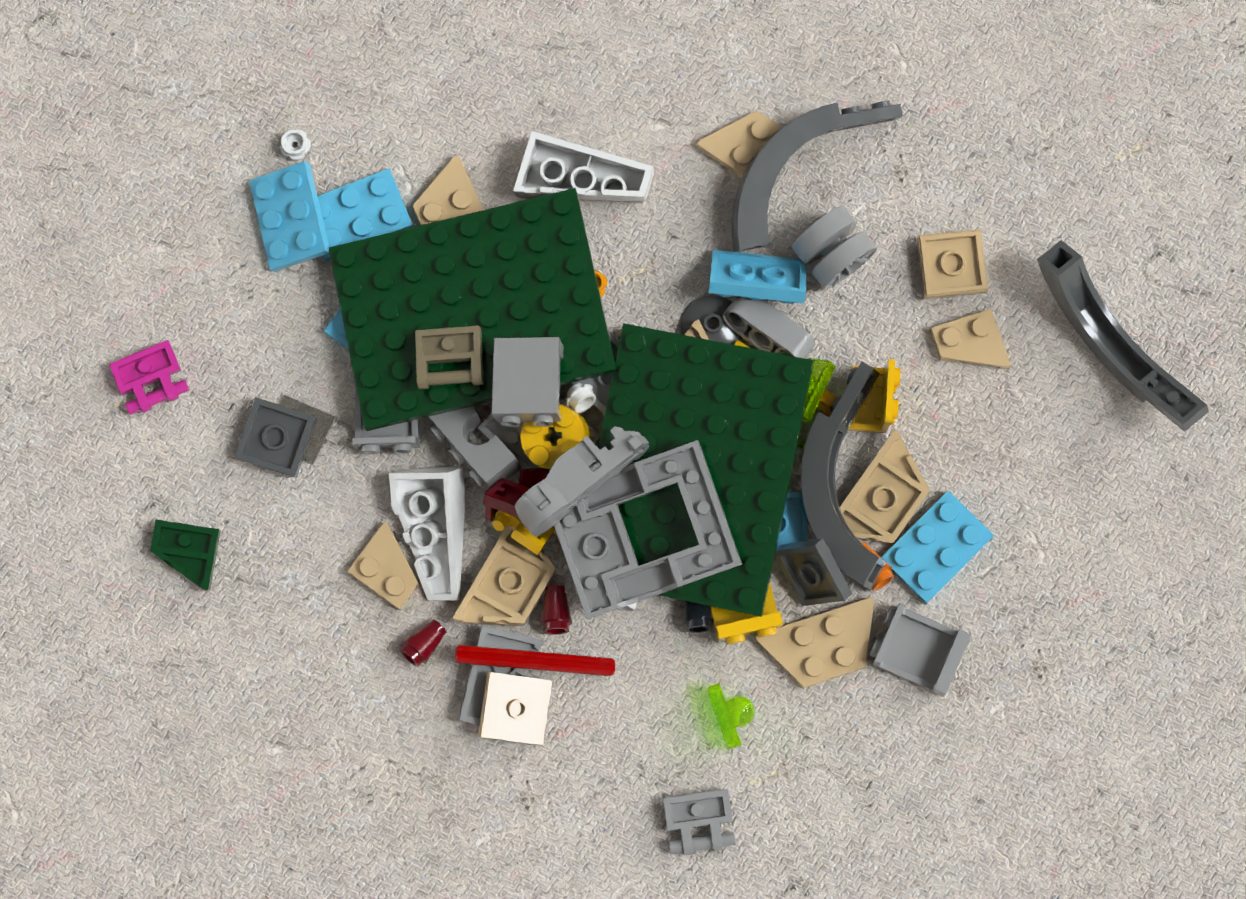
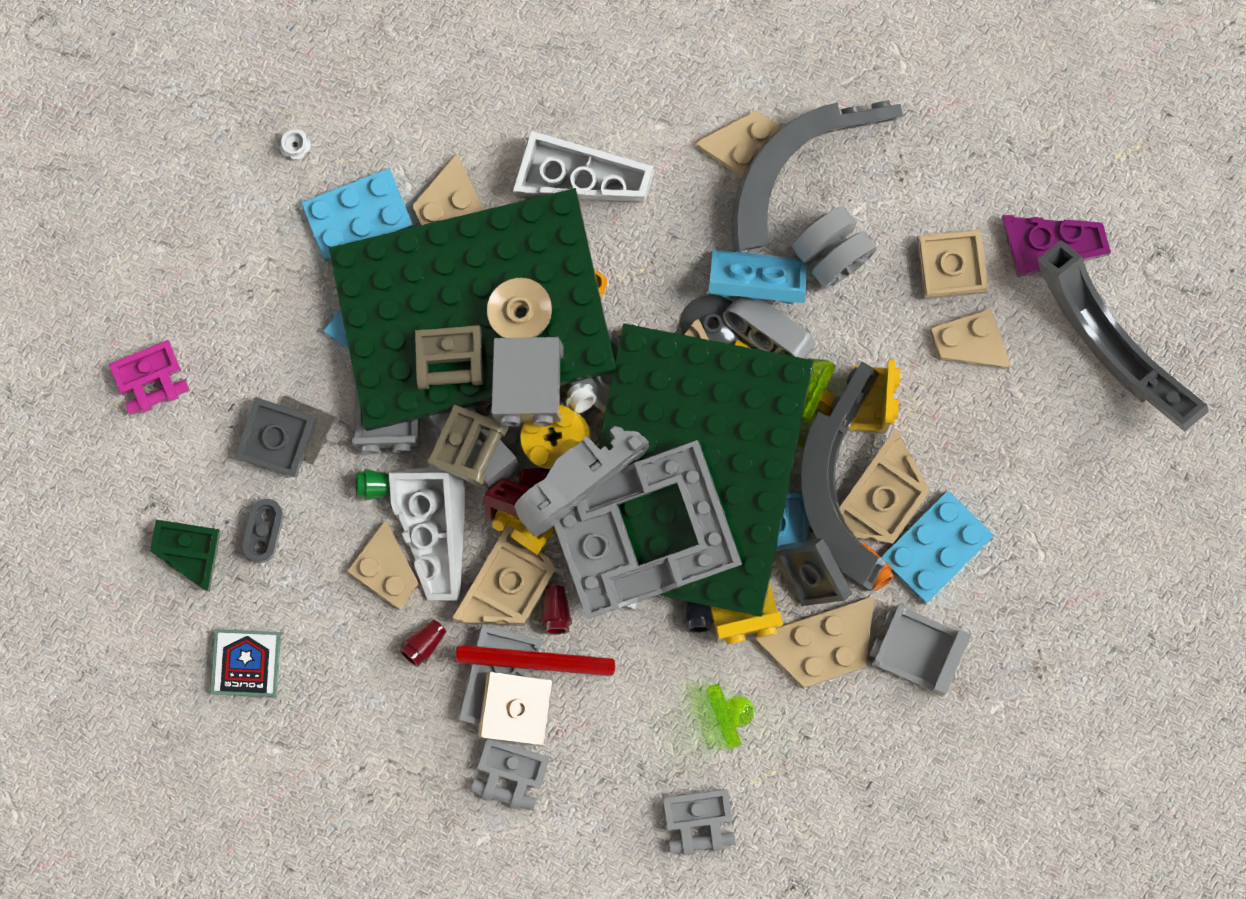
(245, 663): none -> tile
(262, 531): none -> dark grey plate
(289, 216): medium azure plate -> none
(372, 484): none -> green cone
(457, 443): none -> dark tan plate
(512, 296): none -> tan dish
(513, 764): none -> light grey plate
(1034, 236): none -> magenta wing

